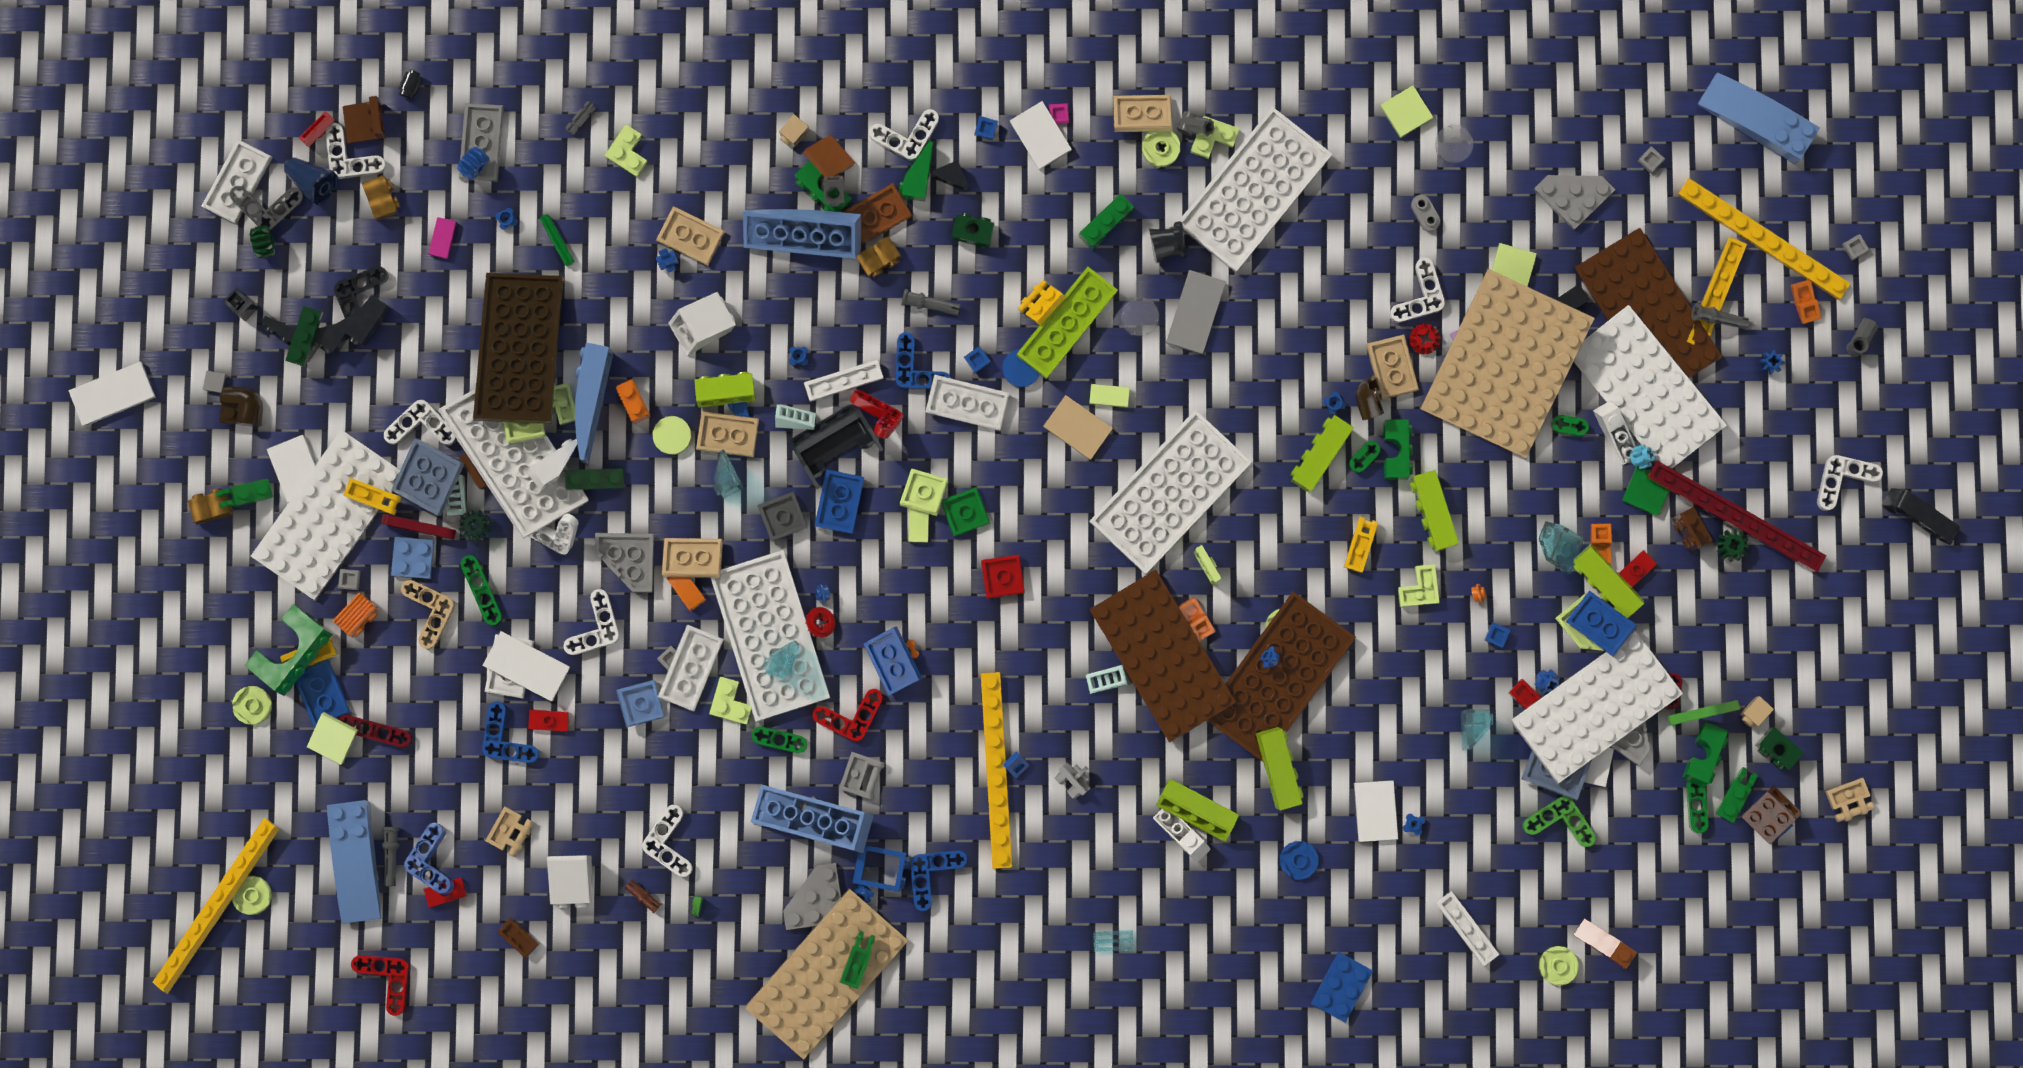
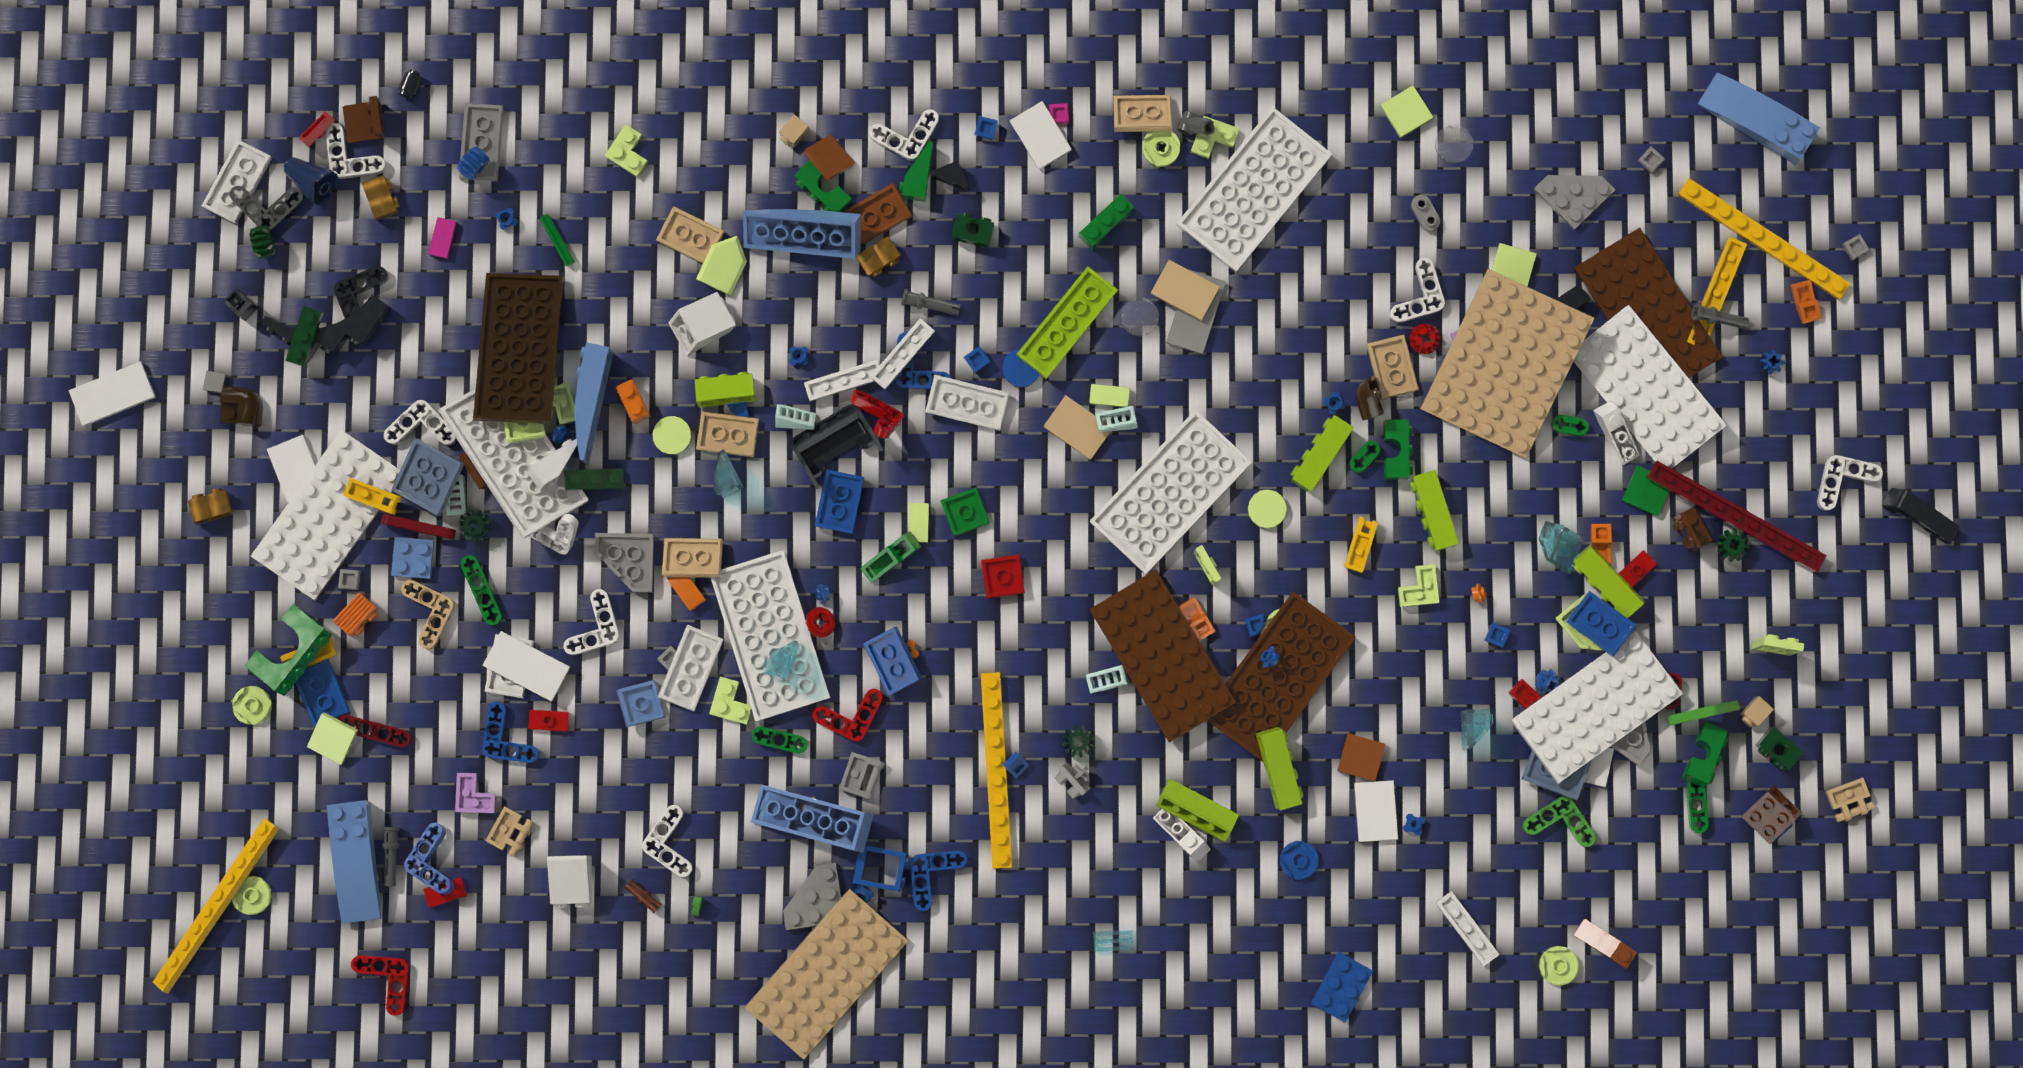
(246, 493): green hinge -> none
(467, 797): none -> lavender plate
(518, 937): reddish brown plate -> none
(560, 434): none -> blue plate
(580, 117): dark grey axle -> none
(667, 260): blue gear -> none
(723, 265): none -> yellowish green tile
(782, 516): dark grey plate -> none
(834, 182): dark grey brick -> none
(857, 962): green hinge -> none
(890, 557): none -> green slope
(902, 354): none -> white plate
(924, 492): yellowish green tile -> none
(1044, 305): yellow plate -> none
(1084, 742): none -> clear green gear
(1125, 425): none -> light aqua slope
(1168, 242): black hat -> none
(1185, 290): none -> tan tile
(1254, 624): none -> blue tile
(1267, 509): none -> yellowish green tile
(1361, 757): none -> dark orange tile
(1642, 456): medium azure gear -> none
(1735, 796): green hinge -> none
(1773, 644): none -> yellowish green plate
(1862, 336): dark grey piece -> none

